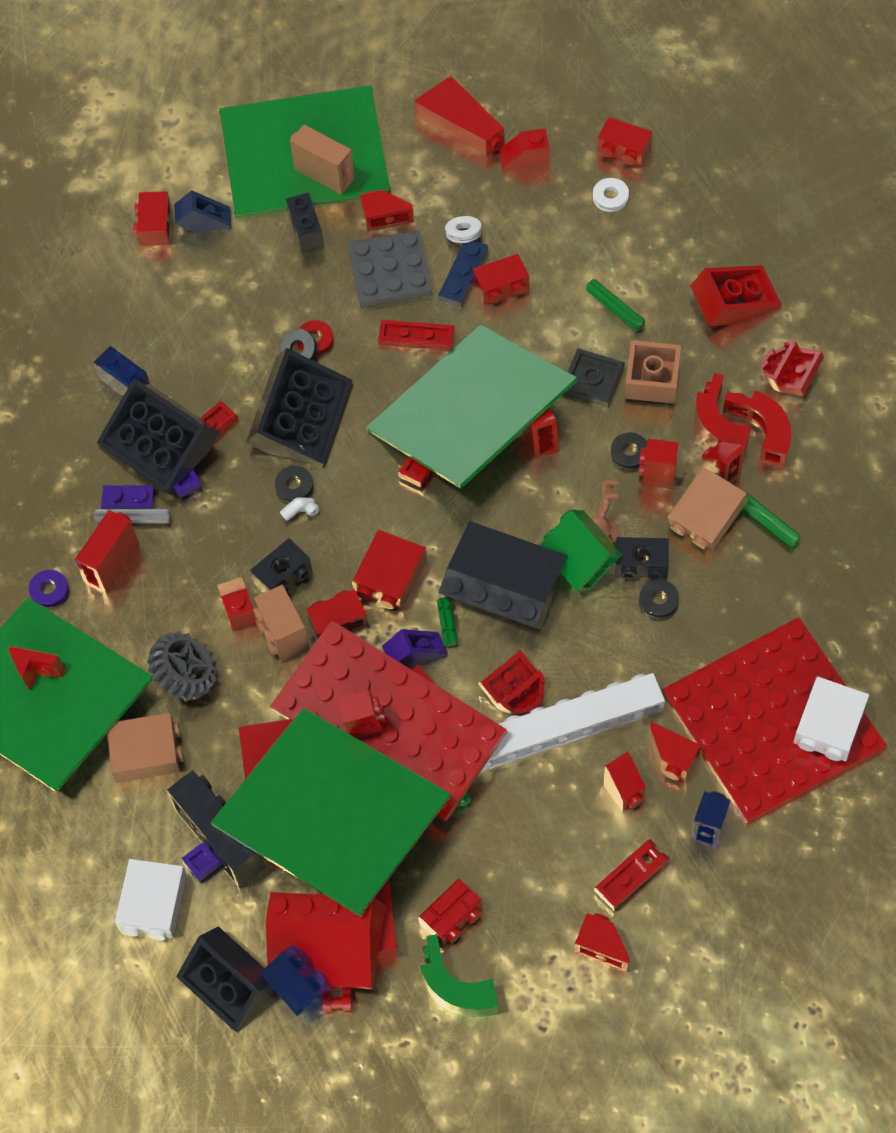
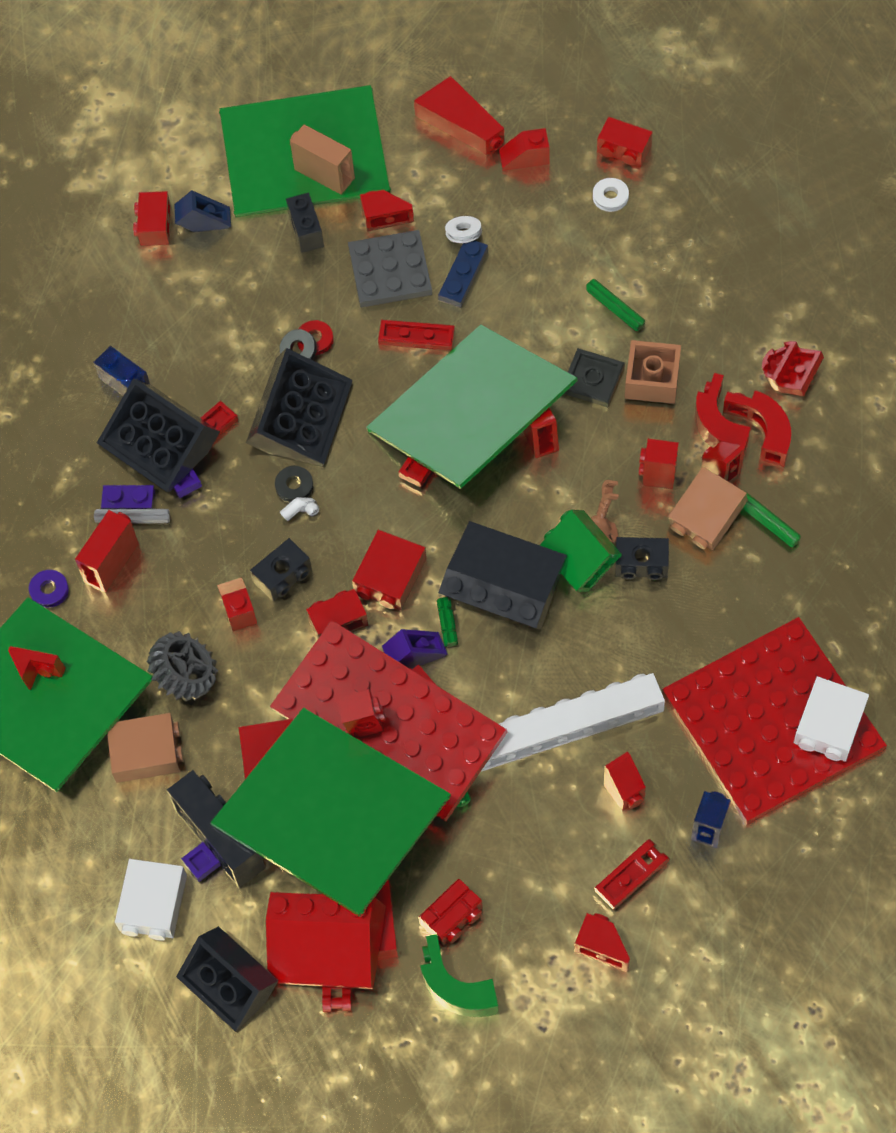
(280, 624): nougat brick -> none
(295, 980): clear blue brick -> none
(501, 279): red brick -> none
(515, 685): red slope -> none
(622, 441): pearl dark grey piece -> none
(662, 587): pearl dark grey piece -> none
(673, 752): red slope -> none
(734, 293): red slope -> none

